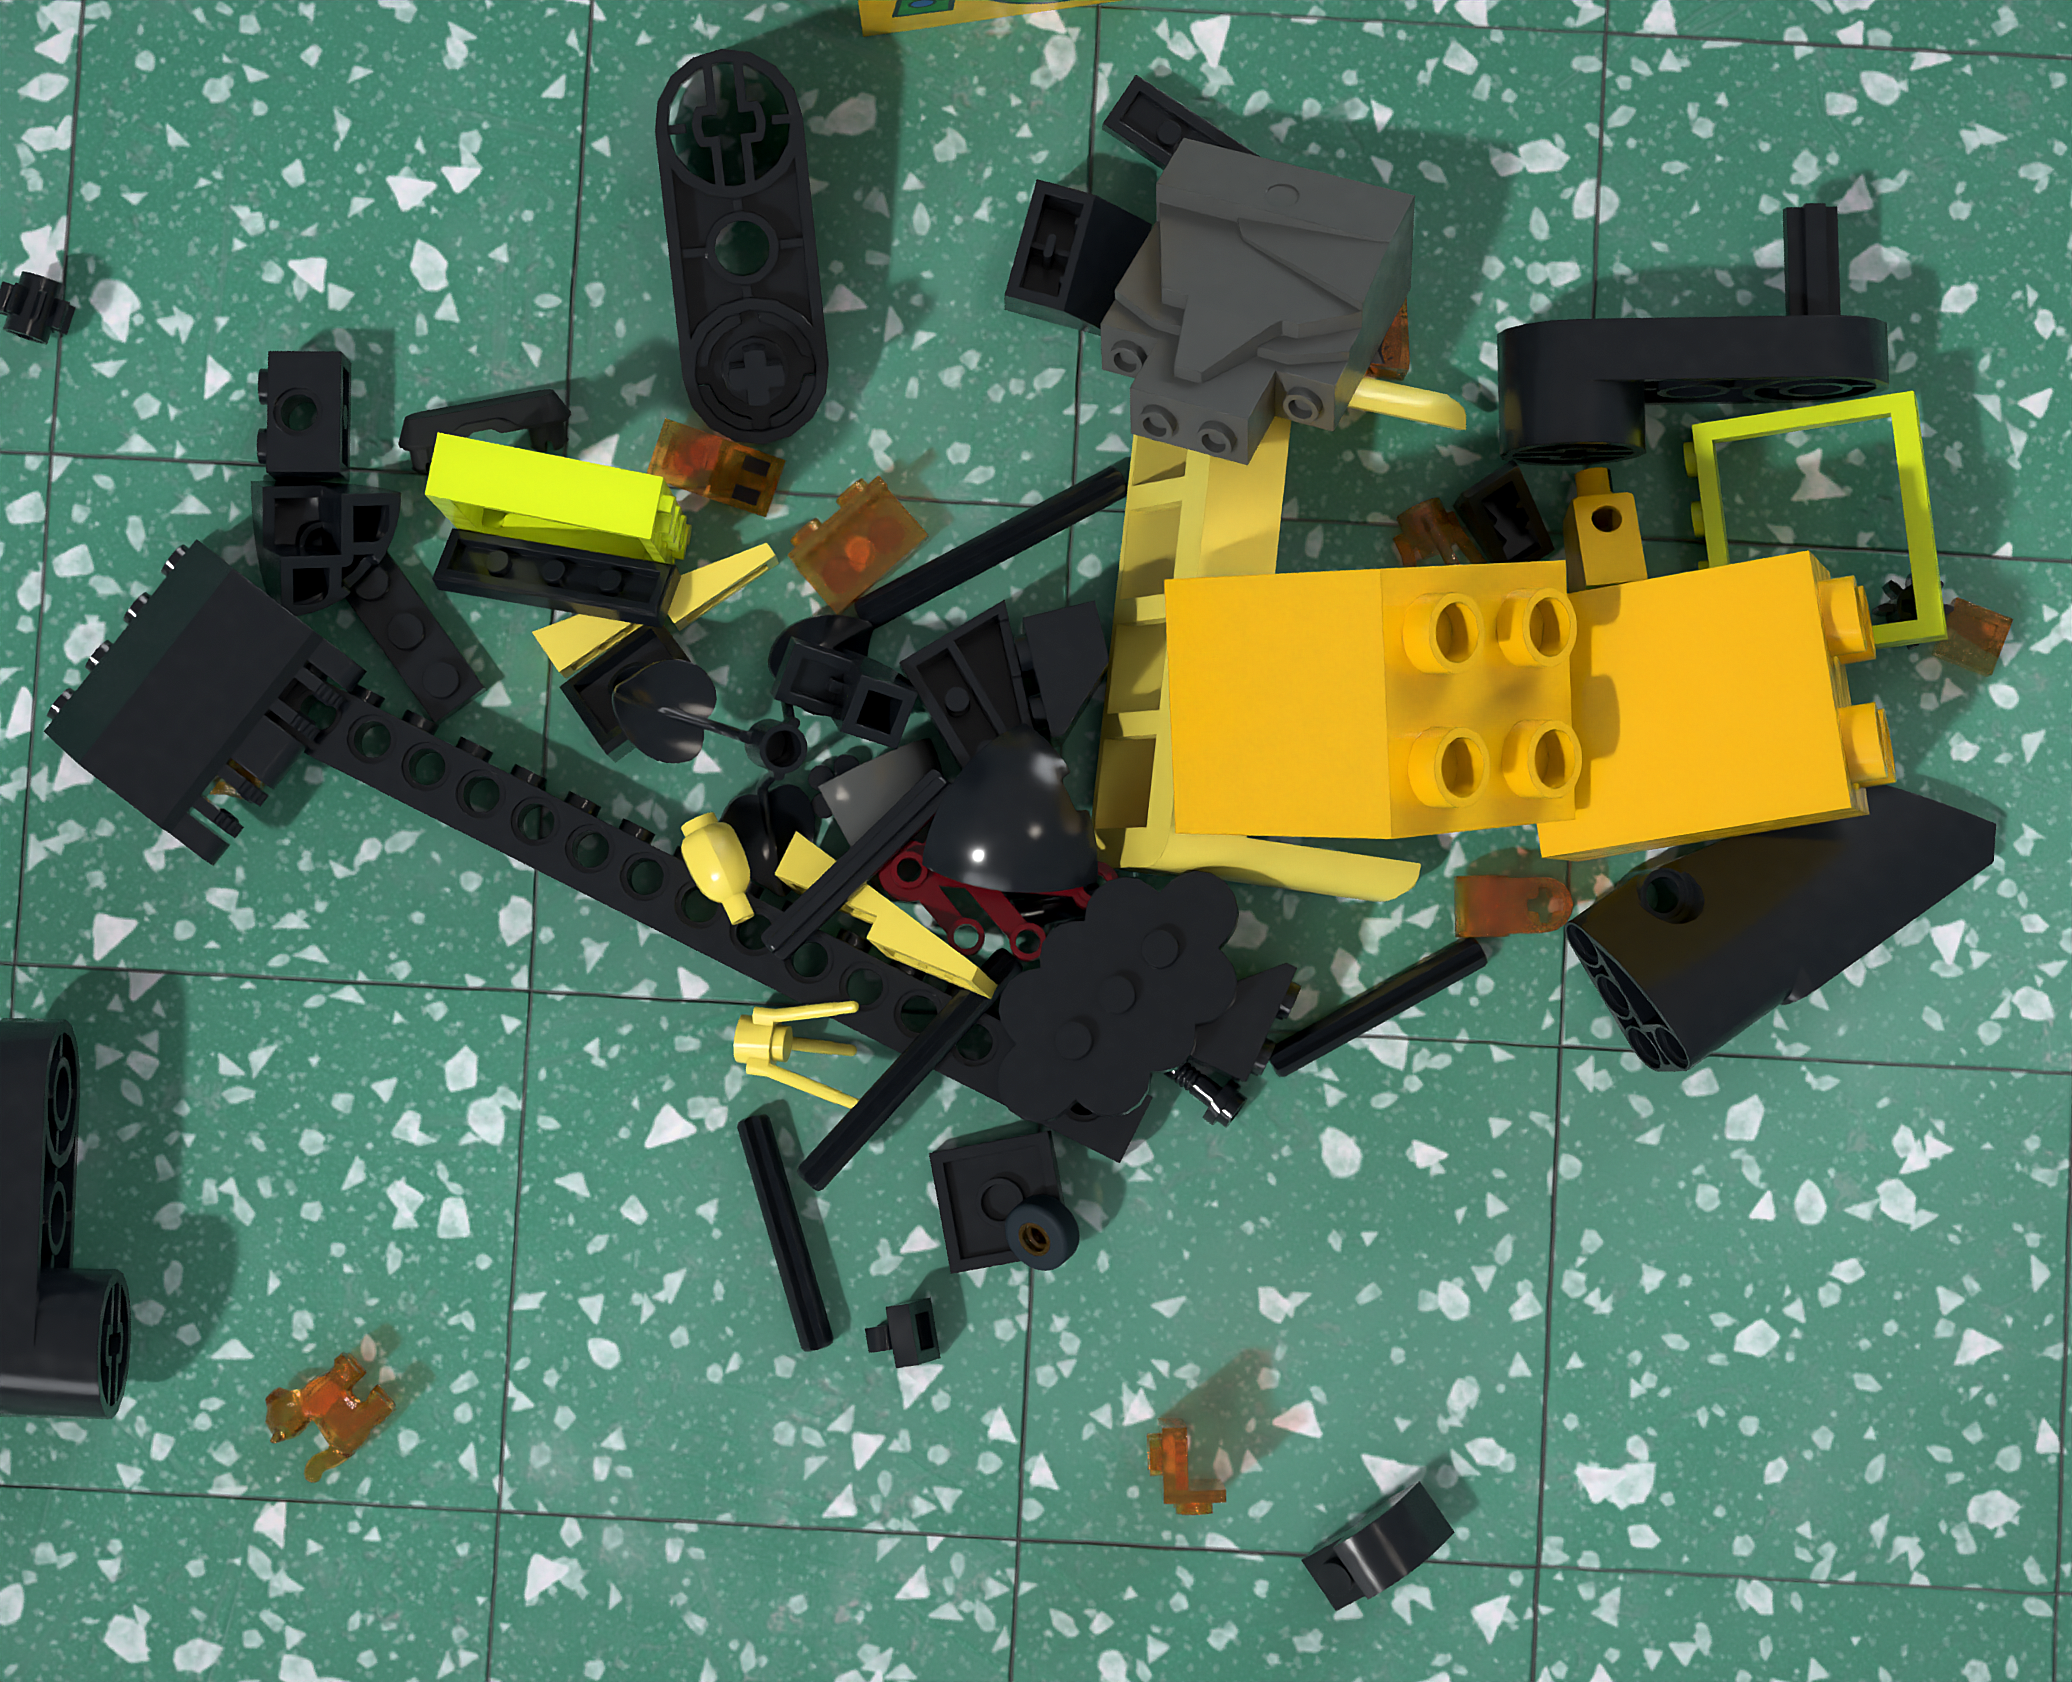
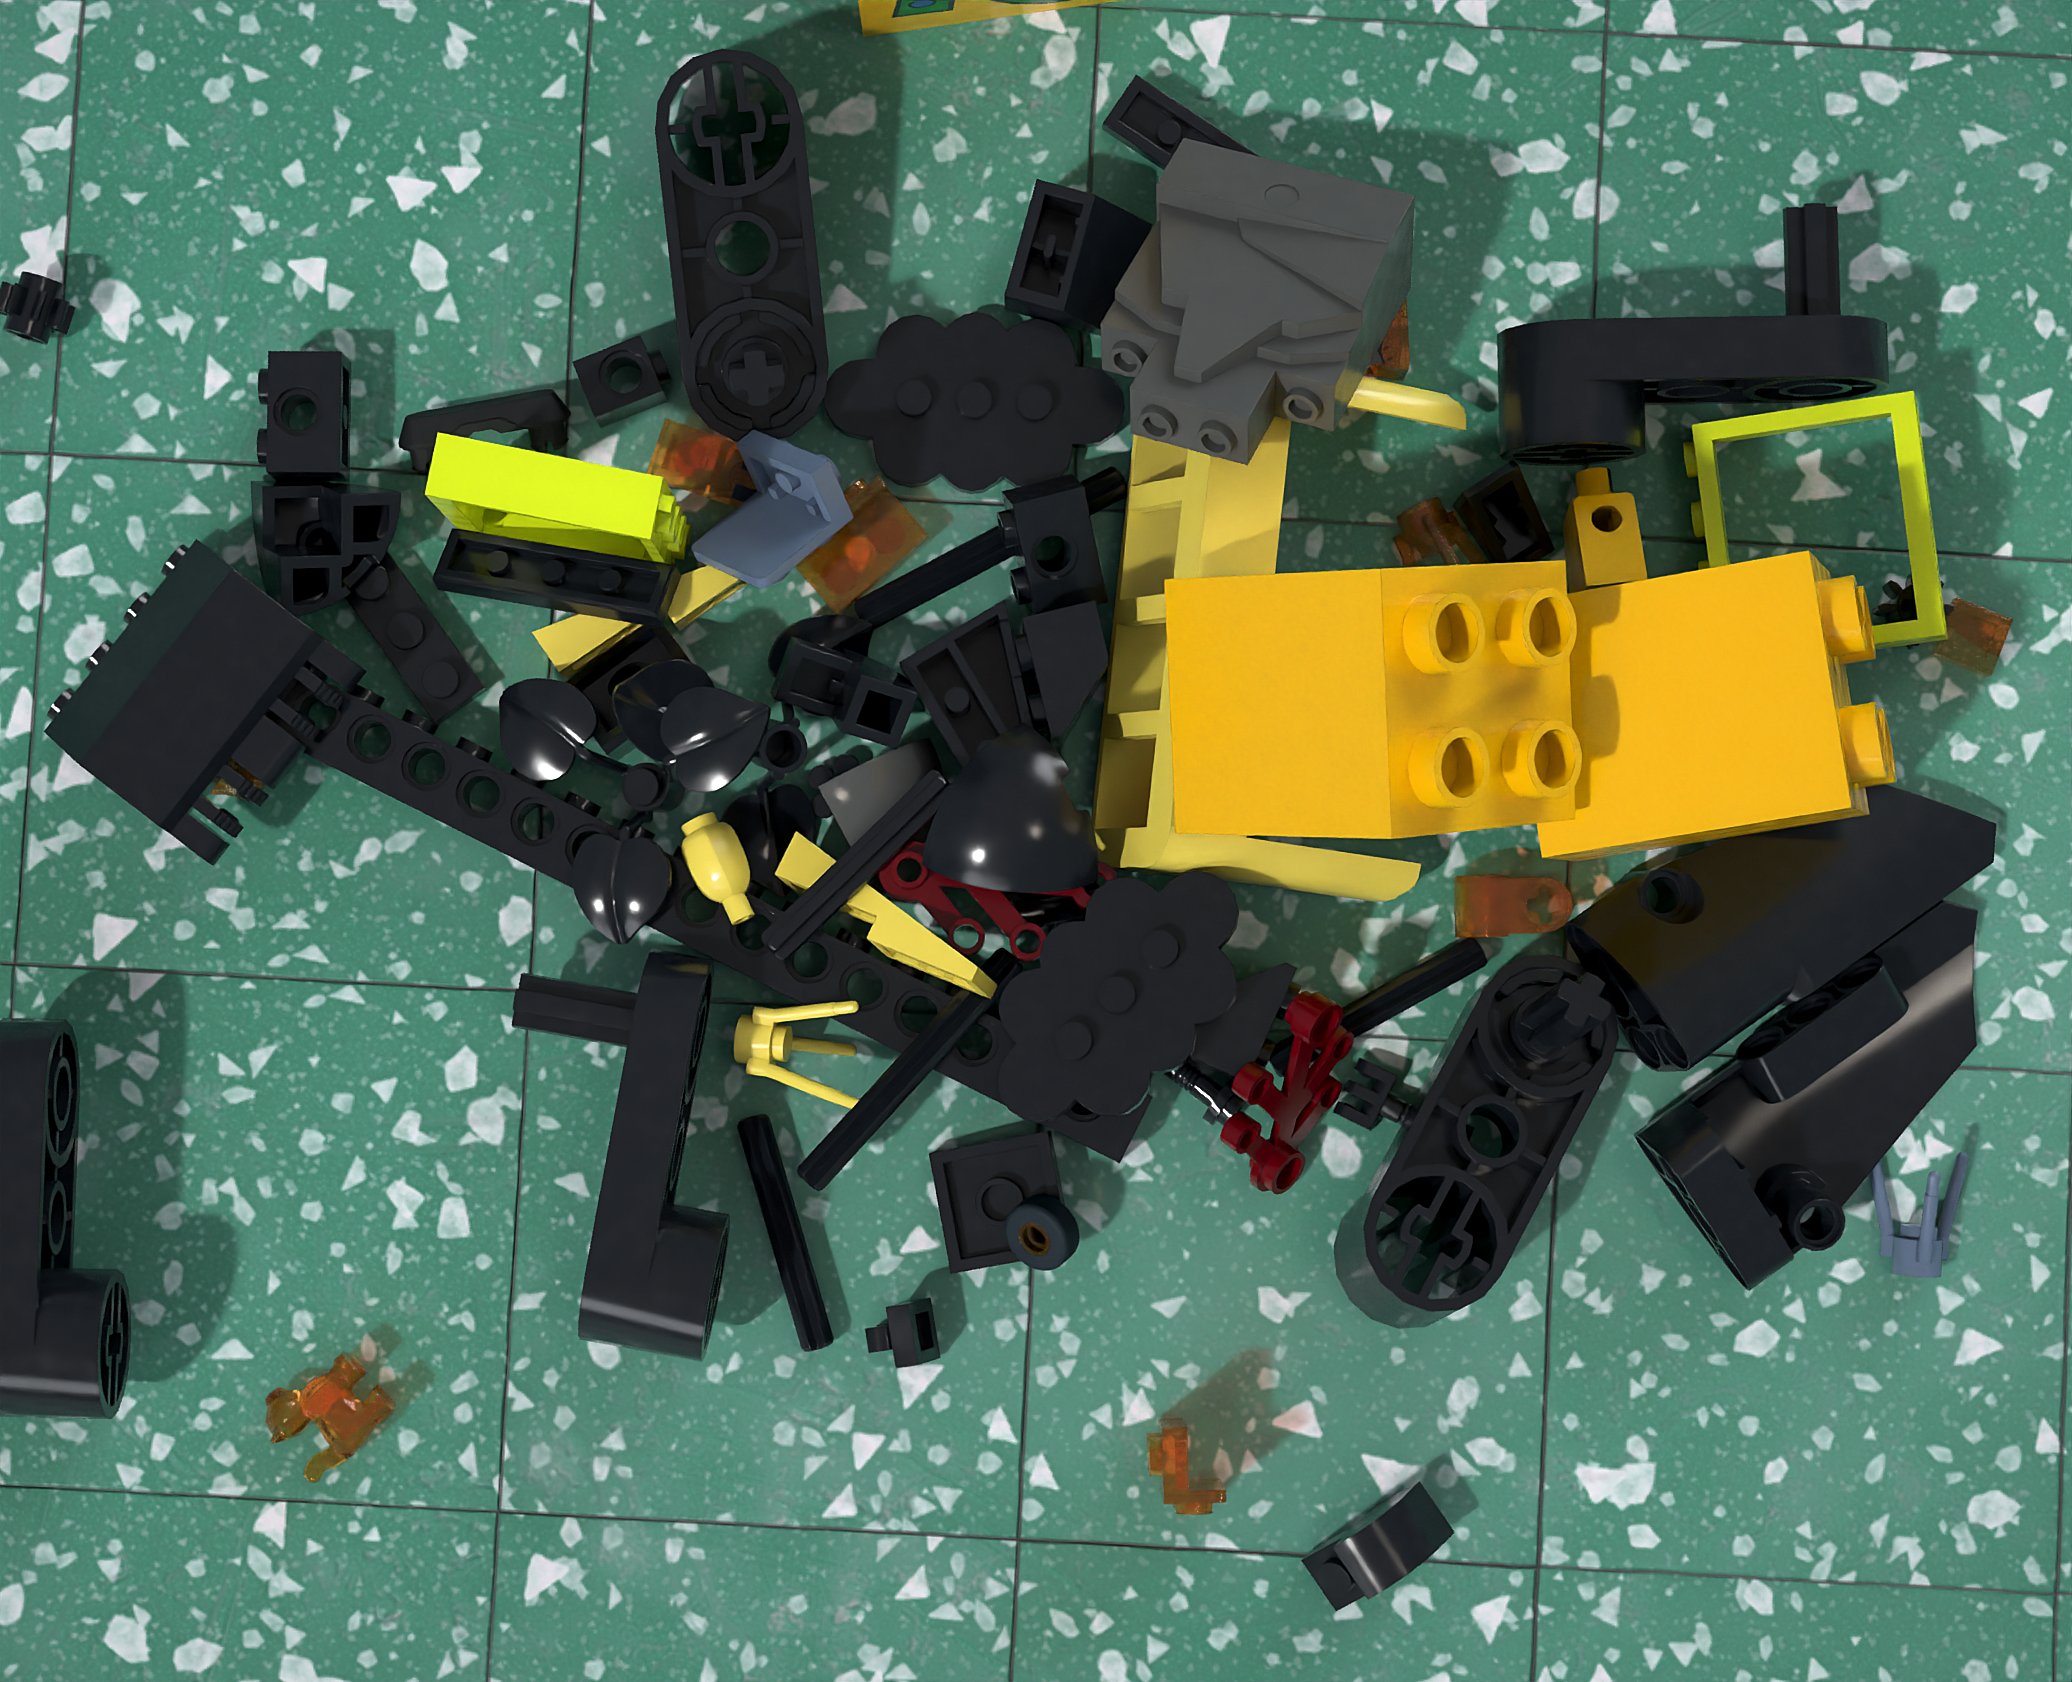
(596, 374): none -> black brick
(649, 1262): none -> black beam
(711, 743): none -> black plant
(784, 521): none -> sand blue bracket
(973, 402): none -> black plate
(1044, 511): none -> black brick
(1277, 1161): none -> dark red plant
(1377, 1100): none -> black hinge
(1481, 1199): none -> black beam
(1820, 1097): none -> black panel
(1919, 1246): none -> sand blue plant

